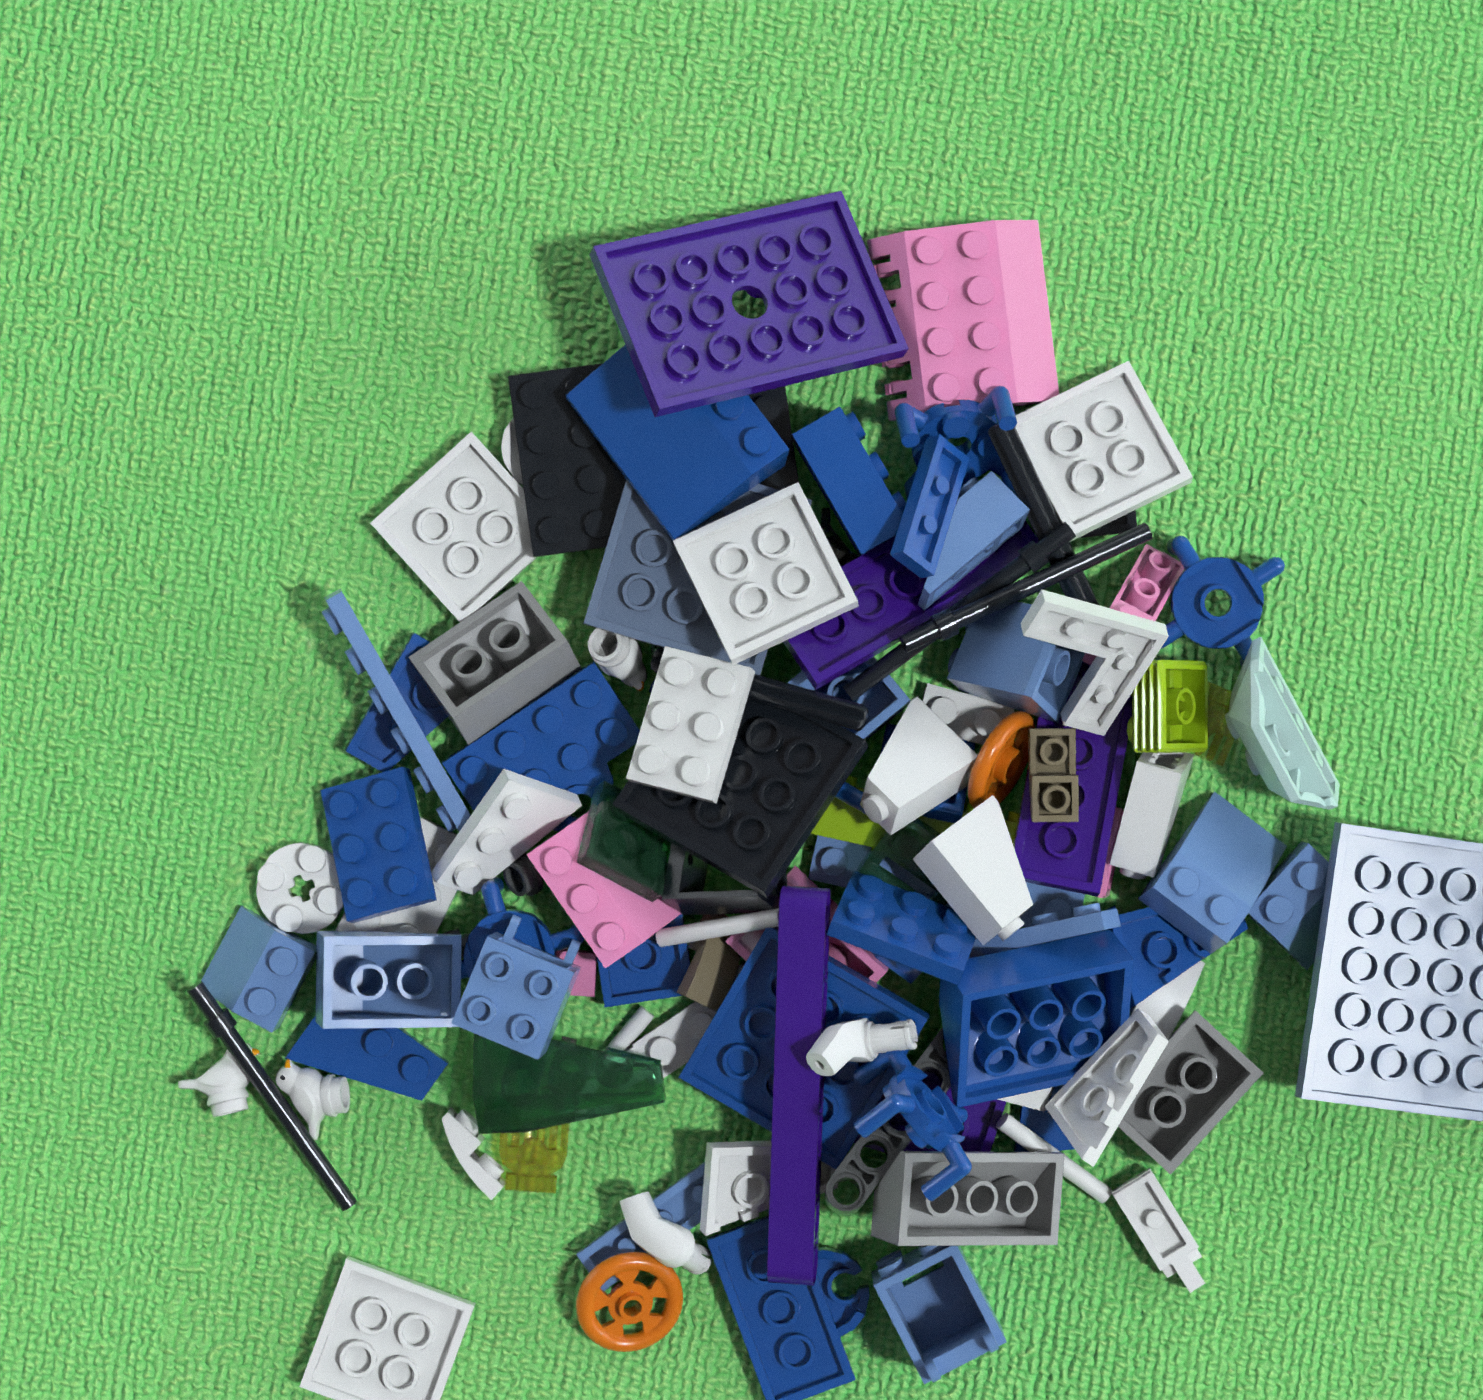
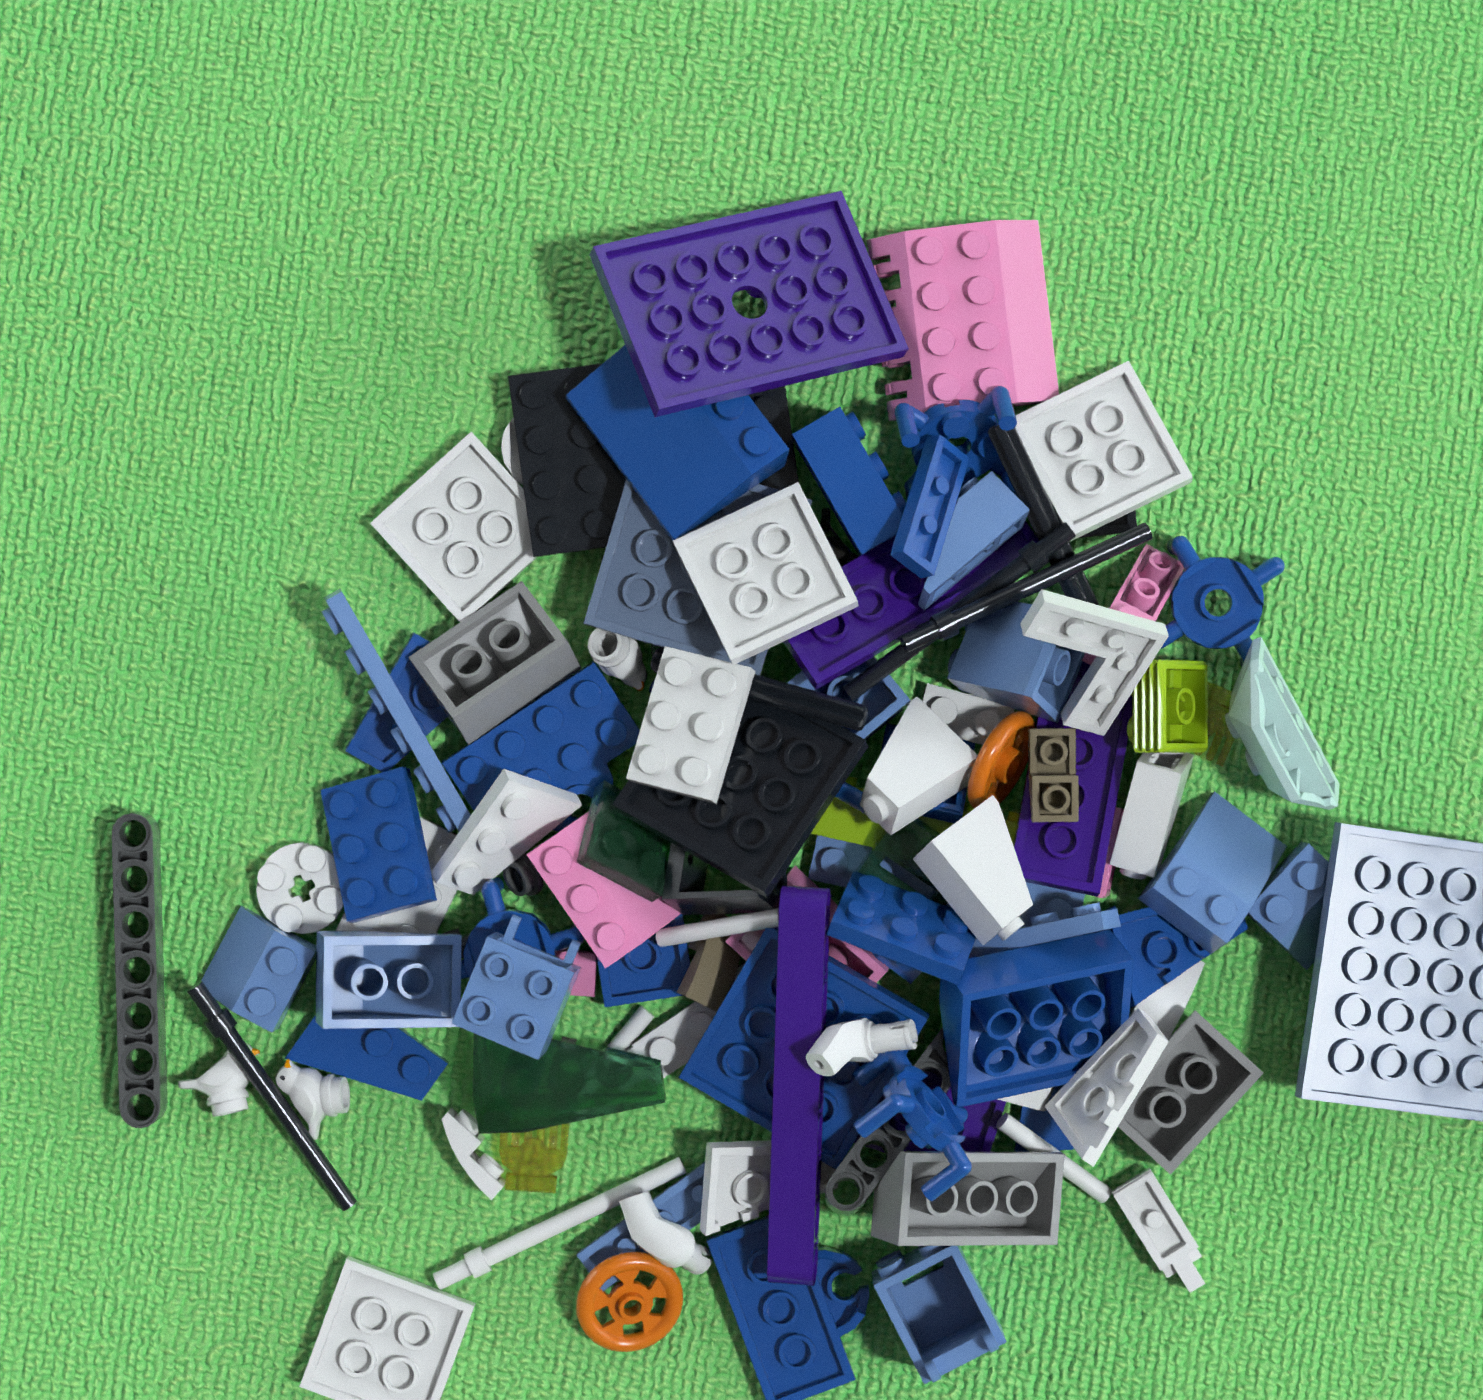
(128, 989): none -> dark grey beam
(479, 1260): none -> white bar

